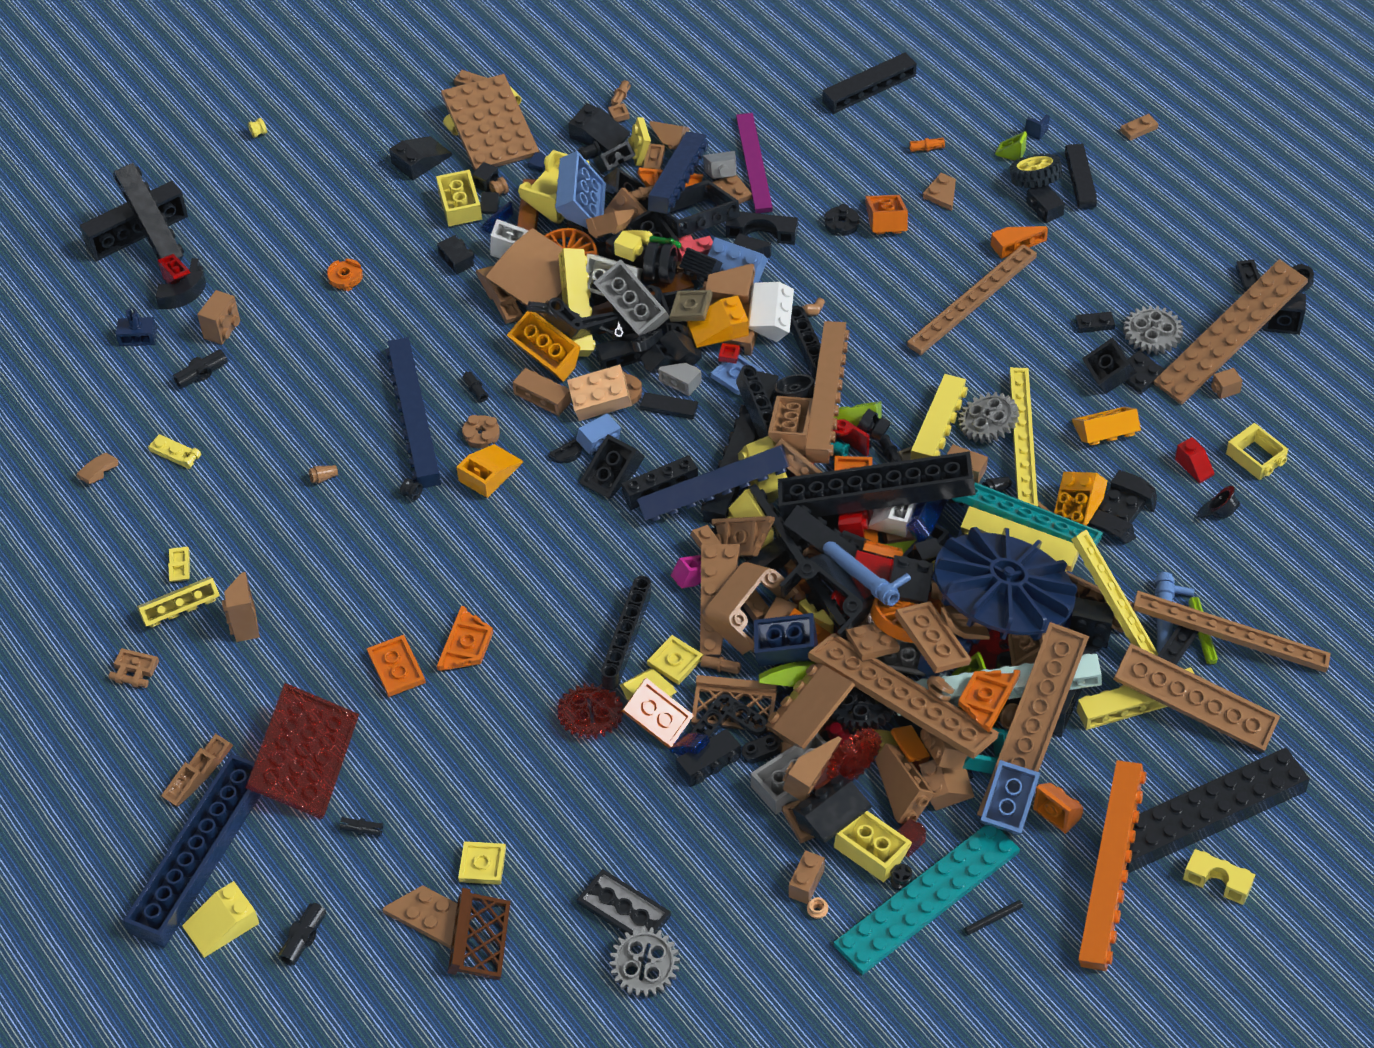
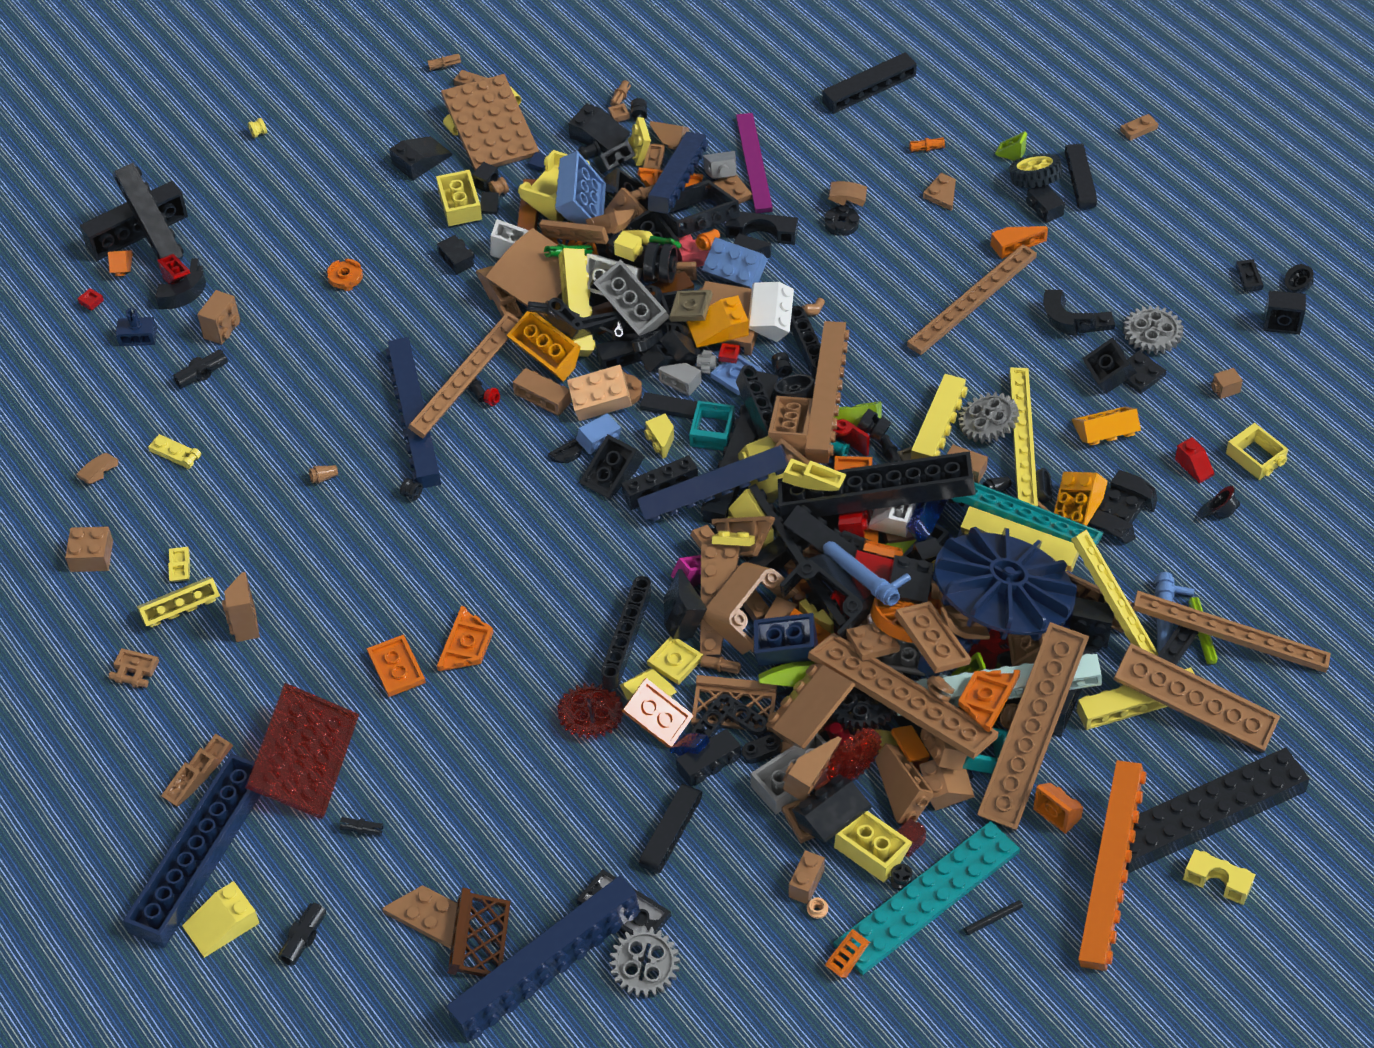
(89, 549): none -> medium nougat brick
(90, 299): none -> red plate
(120, 262): none -> orange slope
(444, 61): none -> medium nougat axle
(463, 376): none -> medium nougat plate
(474, 424): medium nougat plate -> none
(482, 863): light yellow plate -> none
(487, 469): light orange slope -> none
(492, 396): none -> red plate
(502, 214): clear blue slope -> none
(543, 959): none -> dark blue brick
(554, 251): none -> green pin
(574, 231): none -> medium nougat plate
(638, 108): none -> black wheel
(661, 434): none -> light yellow slope
(670, 828): none -> black beam
(682, 608): none -> black slope
(699, 264): black brick -> none
(705, 240): none -> orange cone
(706, 361): none -> light grey gear
(711, 439): none -> teal window
(730, 538): none -> light yellow wing
(732, 283): medium nougat slope -> none
(781, 364): none -> black wheel
(813, 476): none -> light yellow slope
(842, 191): none -> medium nougat slope
(848, 965): none -> orange slope
(887, 214): orange slope -> none
(1010, 797): medium blue brick -> none
(1037, 128): dark blue panel -> none
(1044, 485): none -> black tile
(1065, 321): none -> black arch
(1230, 331): medium nougat plate -> none

